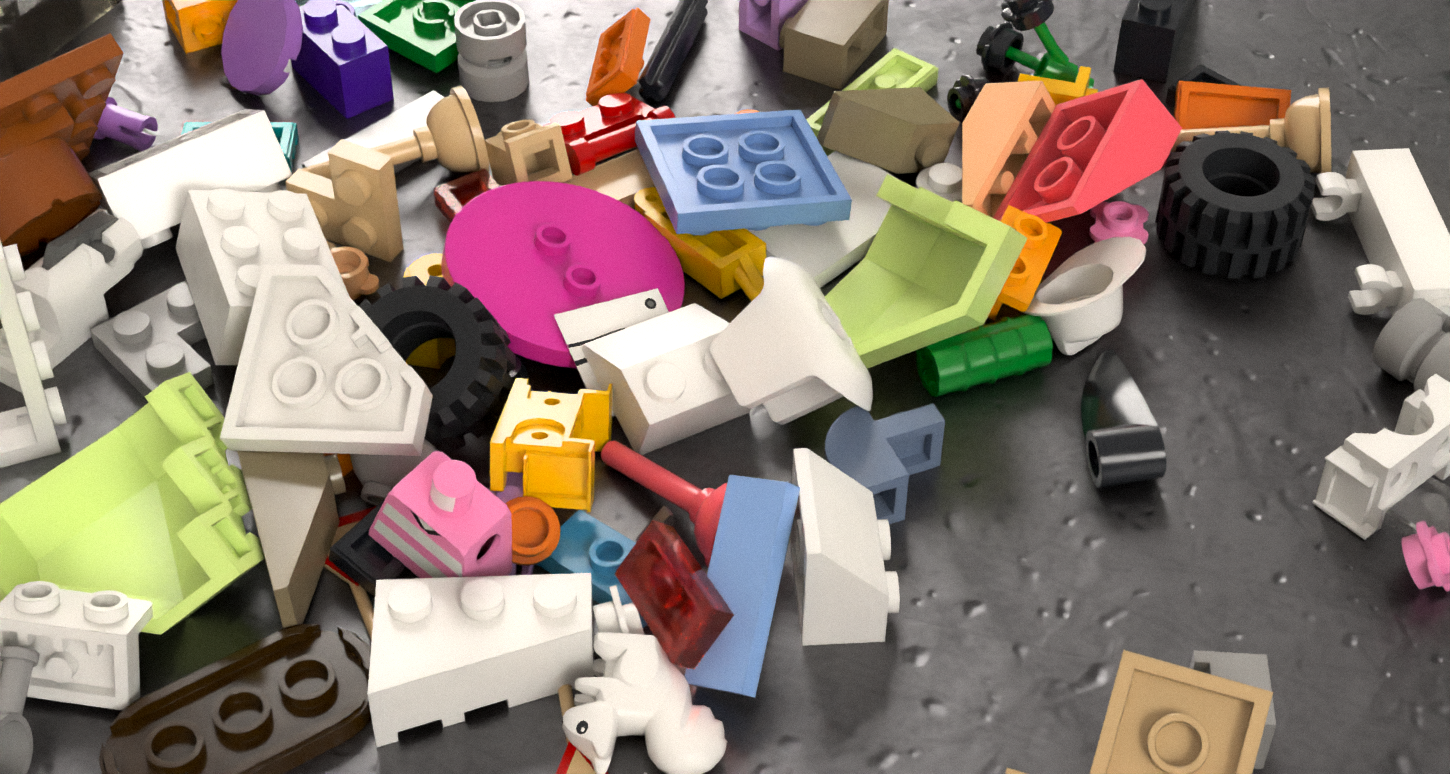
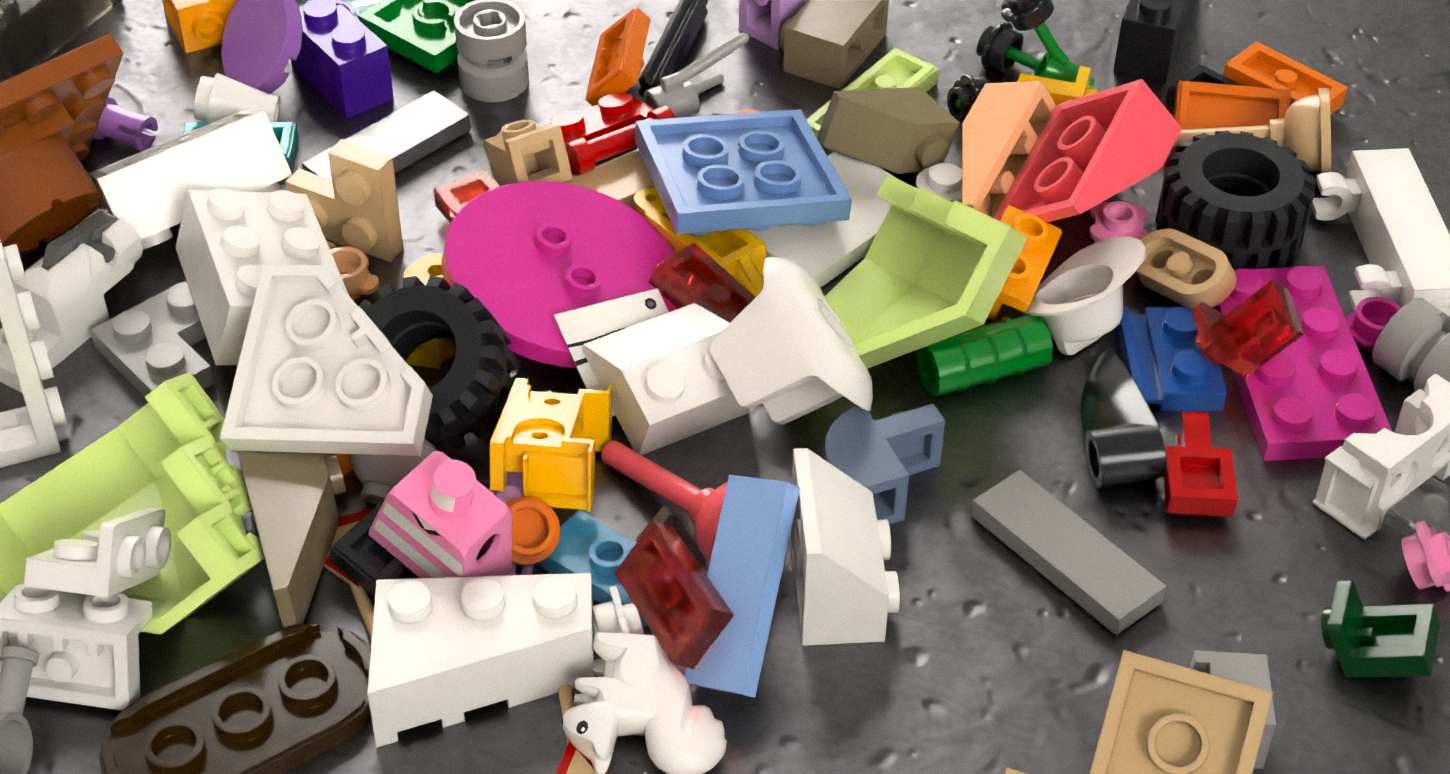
(106, 559): none -> white bracket
(225, 96): none -> white cone
(449, 136): tan piece -> none
(682, 95): none -> light grey plant
(697, 278): none -> clear red plate
(1068, 551): none -> light grey tile
(1166, 361): none -> blue plate
(1185, 269): none -> tan plate
(1196, 475): none -> red plate
(1250, 331): none -> clear red bracket
(1270, 69): none -> orange plate
(1317, 386): none -> dark pink plate
(1370, 319): none -> dark pink plate
(1379, 638): none -> dark green bracket

